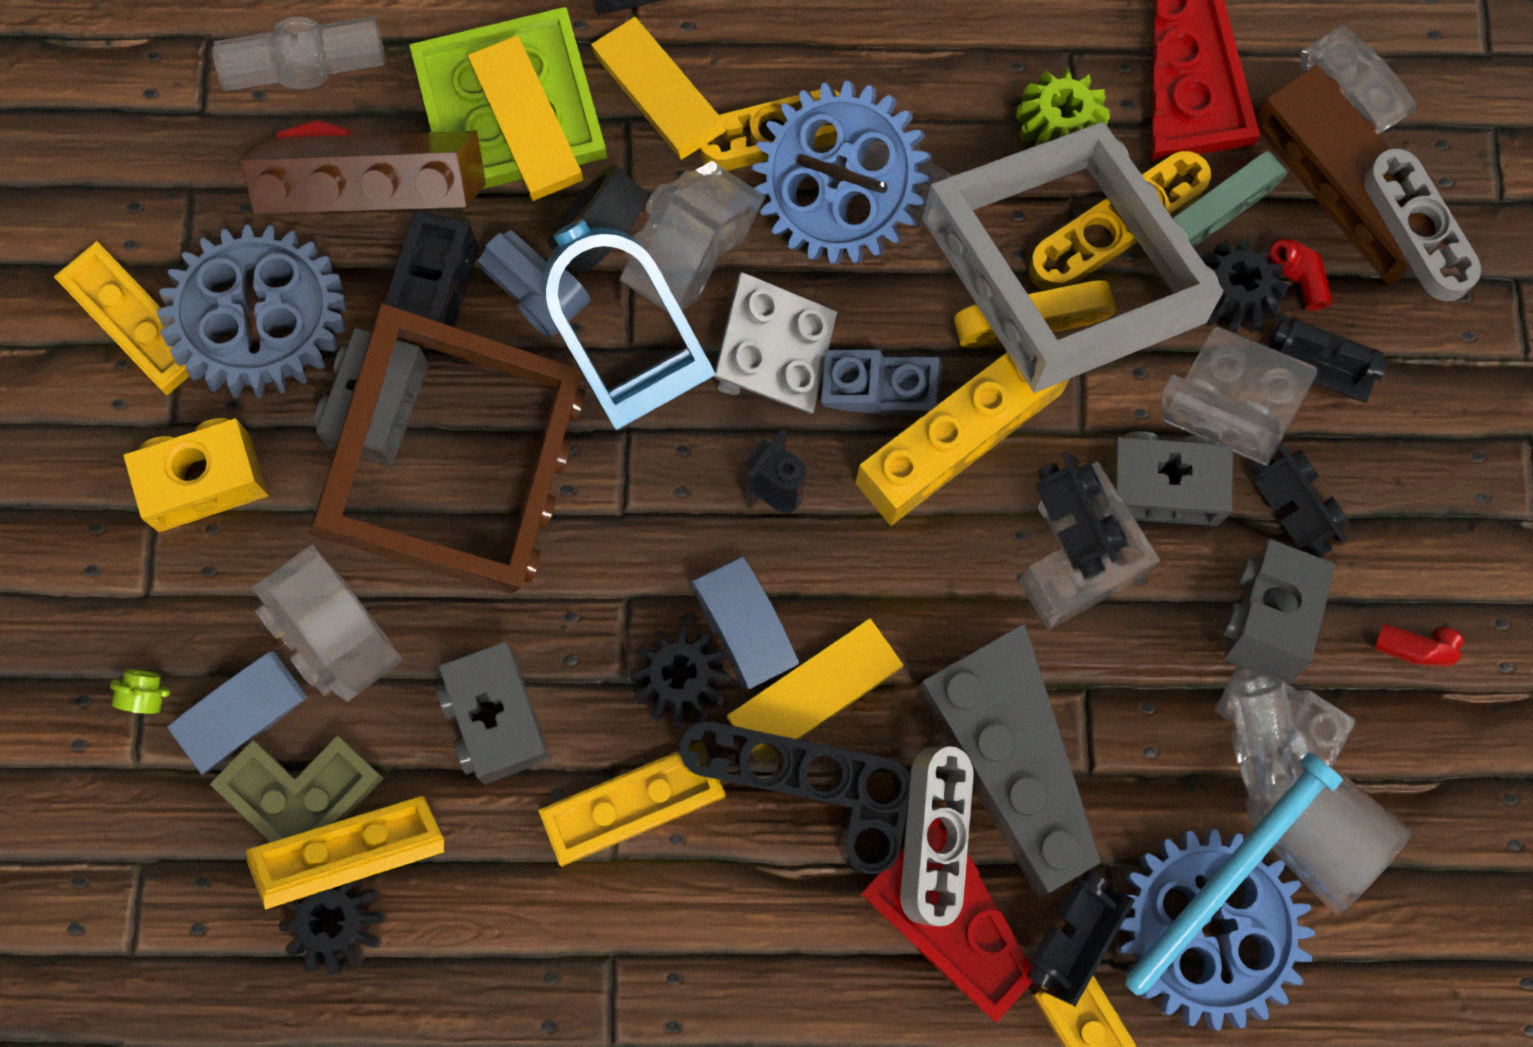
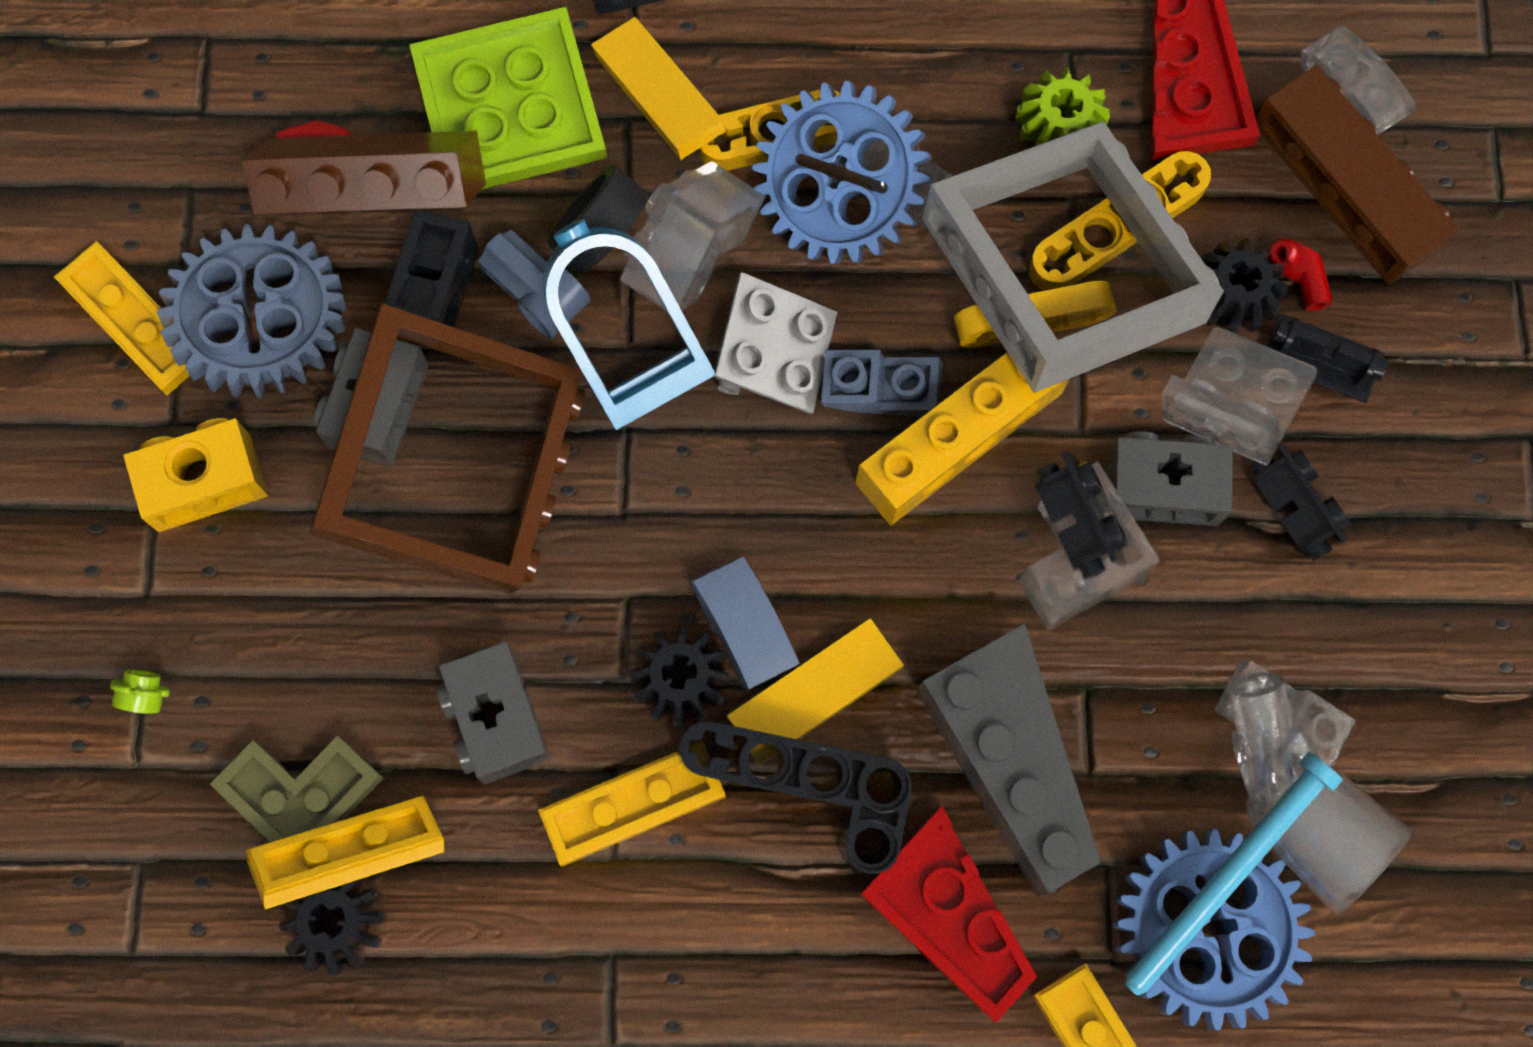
(237, 712): sand blue slope -> none
(299, 53): clear piece -> none
(327, 623): clear brick -> none
(525, 118): yellow tile -> none
(775, 475): black hinge -> none
(917, 852): light grey beam -> none
(1071, 955): black hinge -> none
(1231, 198): sand green beam -> none
(1279, 611): dark grey brick -> none
(1420, 650): red arm -> none
(1428, 201): light grey beam -> none

